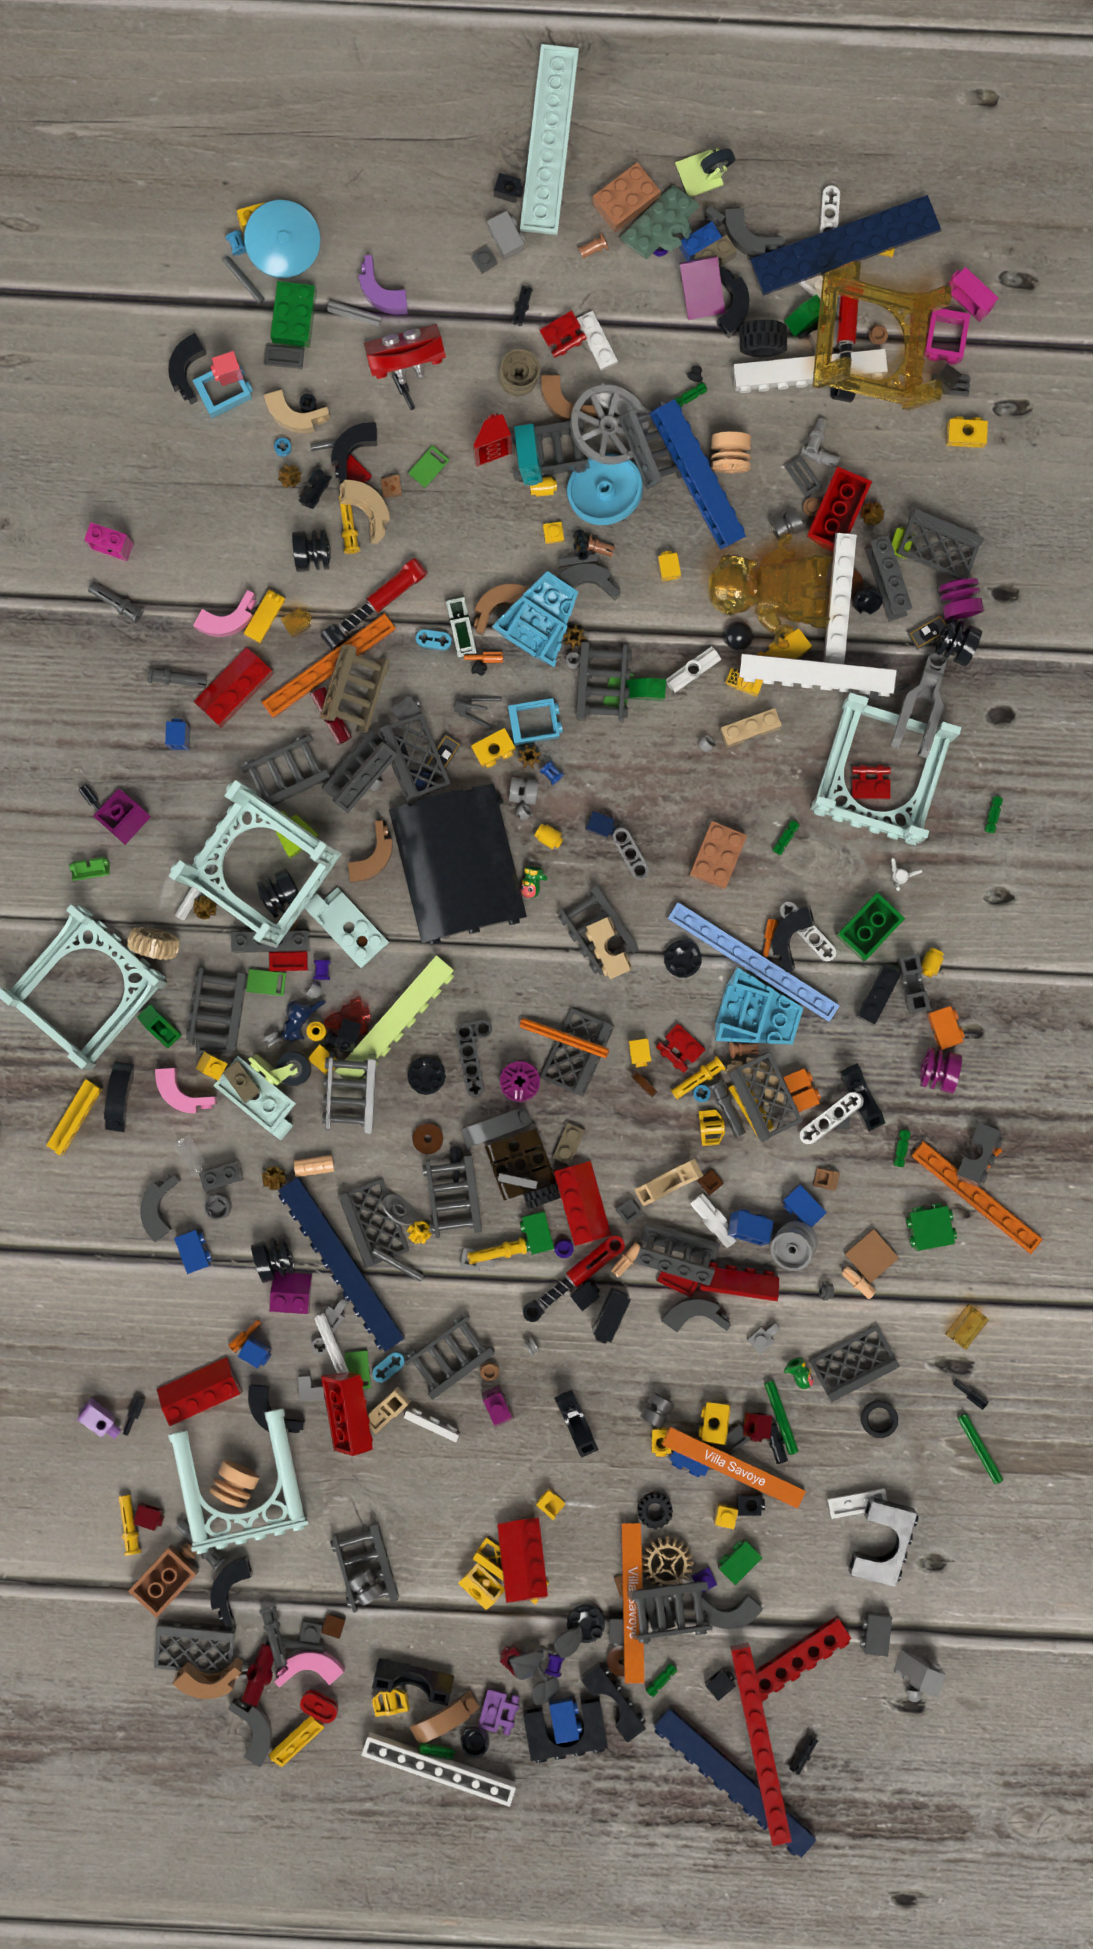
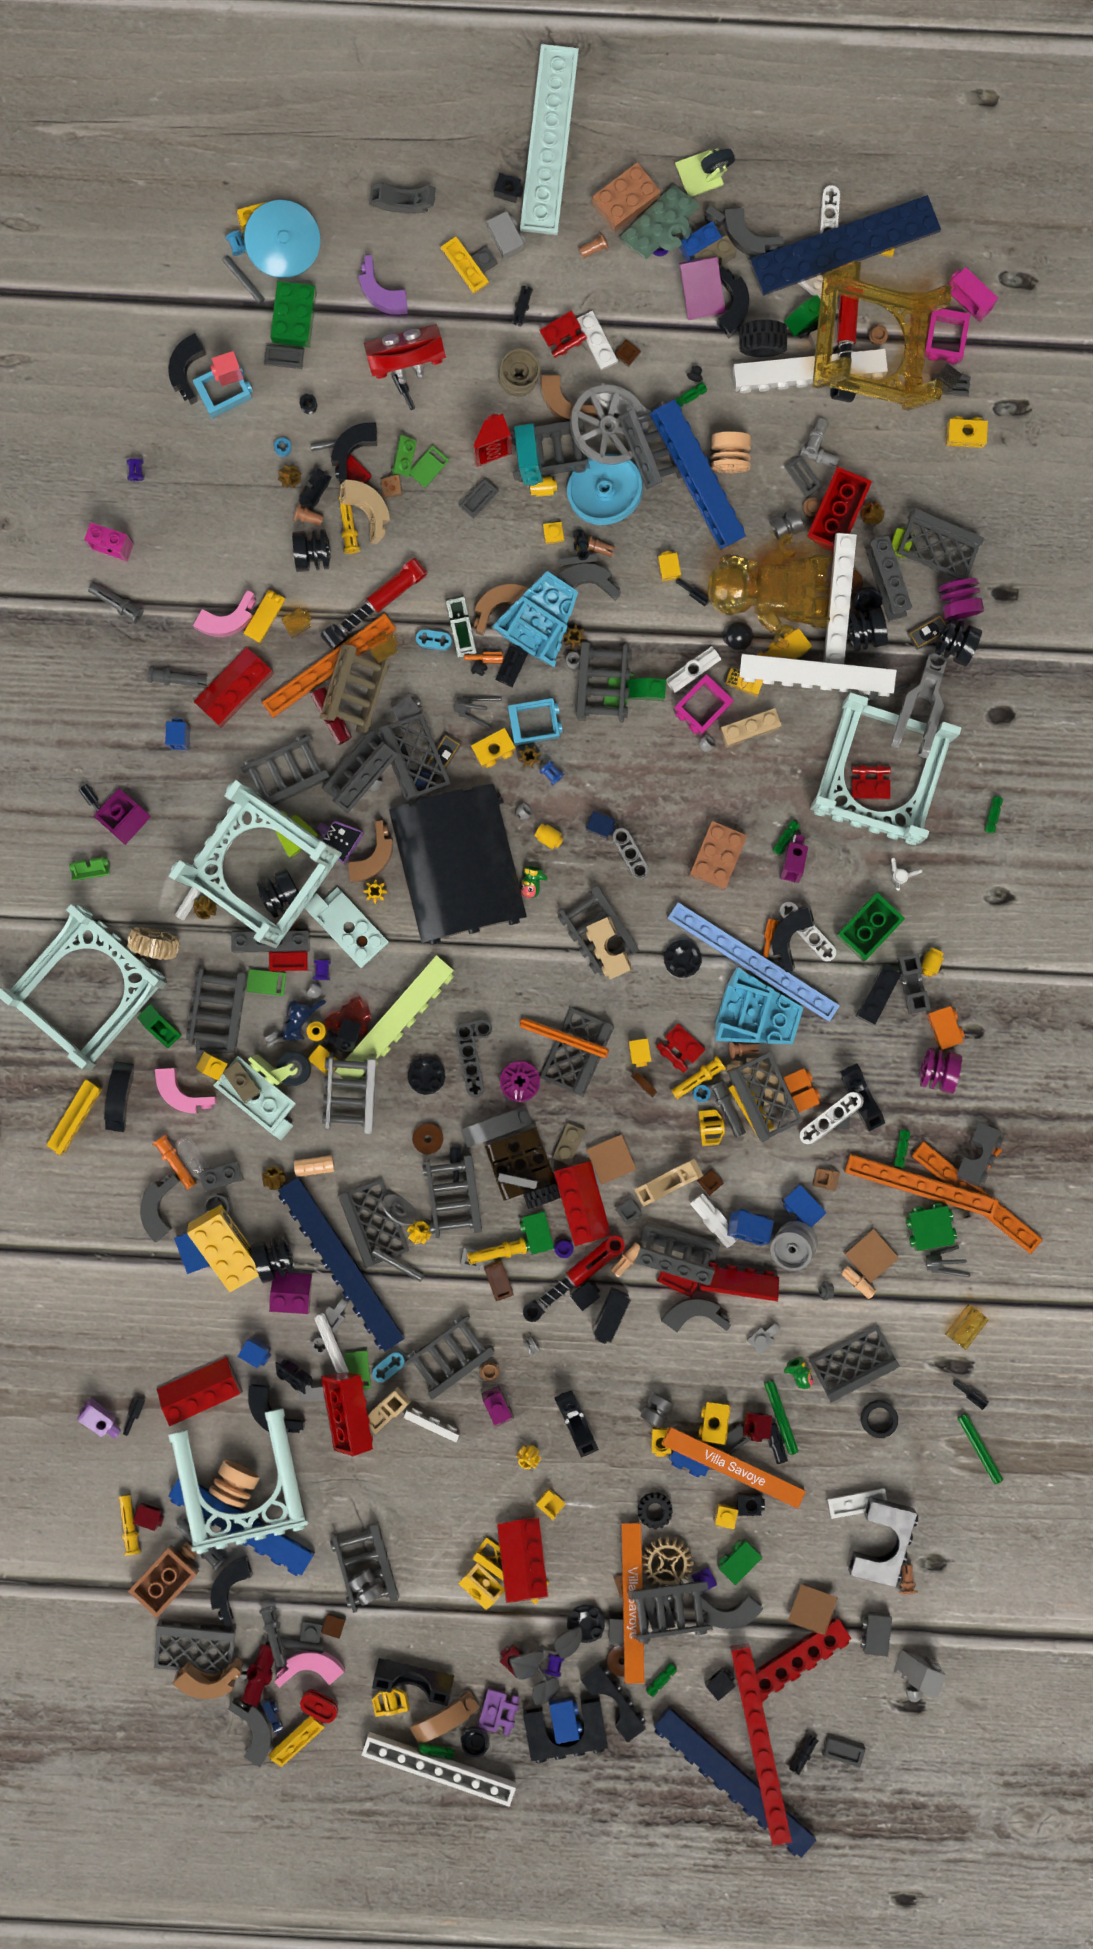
(132, 463): none -> dark purple bush
(169, 1153): none -> orange pin
(223, 1247): none -> yellow brick
(241, 1339): orange axle -> none
(271, 1709): none -> dark blue plate
(280, 1548): none -> blue brick
(286, 1371): none -> black hinge
(293, 420): tan arch -> none
(307, 515): none -> nougat pin
(340, 837): none -> black torso
(354, 313): light grey axle -> none
(376, 886): none -> yellow gear
(382, 646): none -> clear yellow brick
(402, 200): none -> dark grey arch
(404, 456): none -> bright green hinge
(464, 265): none -> yellow plate
(479, 498): none -> dark grey tile
(498, 1280): none -> reddish brown tile
(511, 666): none -> black hinge
(528, 1457): none -> yellow gear
(530, 793): light grey wheel -> none
(611, 1159): none -> medium nougat tile
(627, 353): none -> reddish brown tile
(694, 592): none -> black axle
(717, 691): none -> dark pink window
(794, 865): none -> magenta torso
(812, 1609): none -> medium nougat tile
(844, 1751): none -> dark grey tile
(867, 628): none -> black wheel
(907, 1581): none -> nougat pin
(921, 1185): none -> orange tile
(934, 1262): none -> dark grey plant

